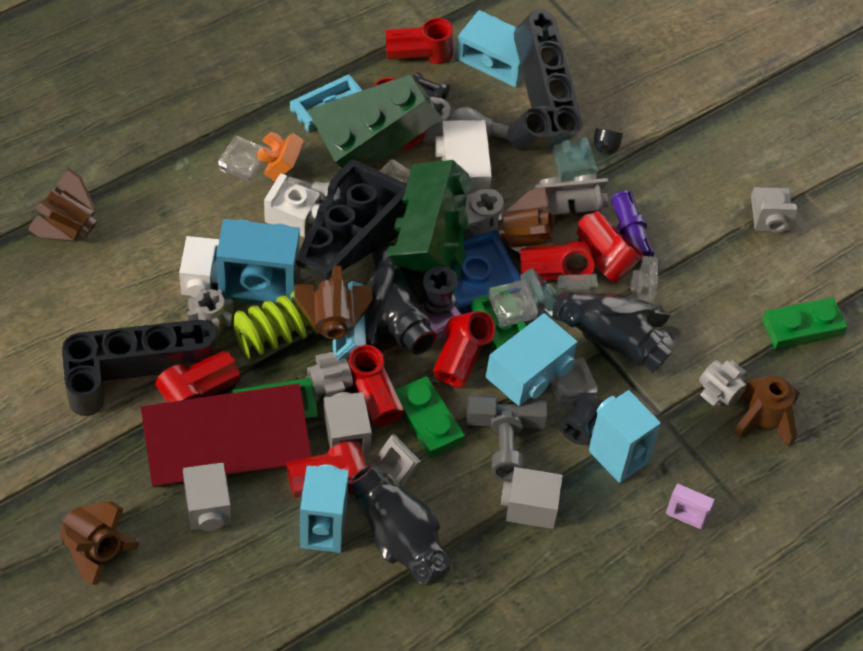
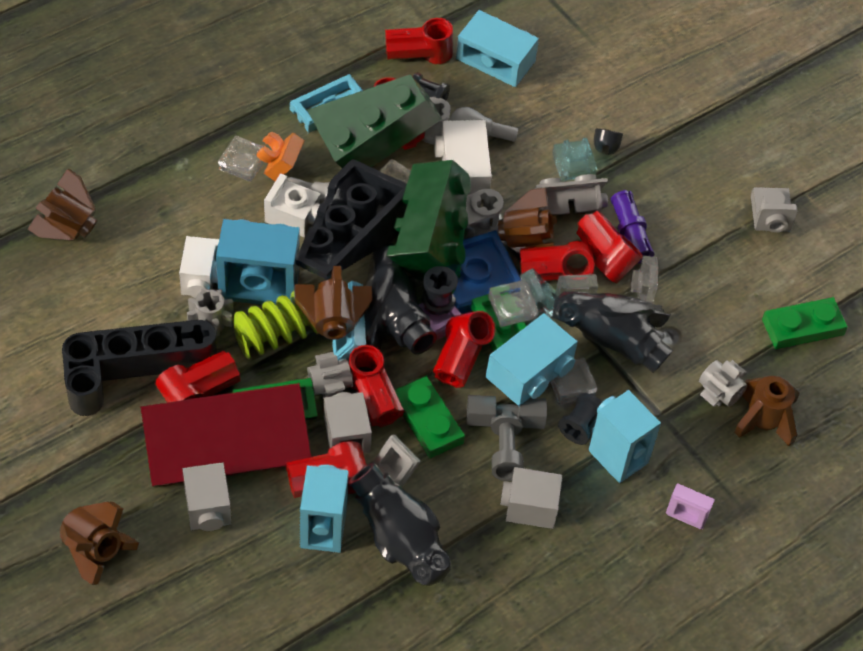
(549, 86): black beam -> none

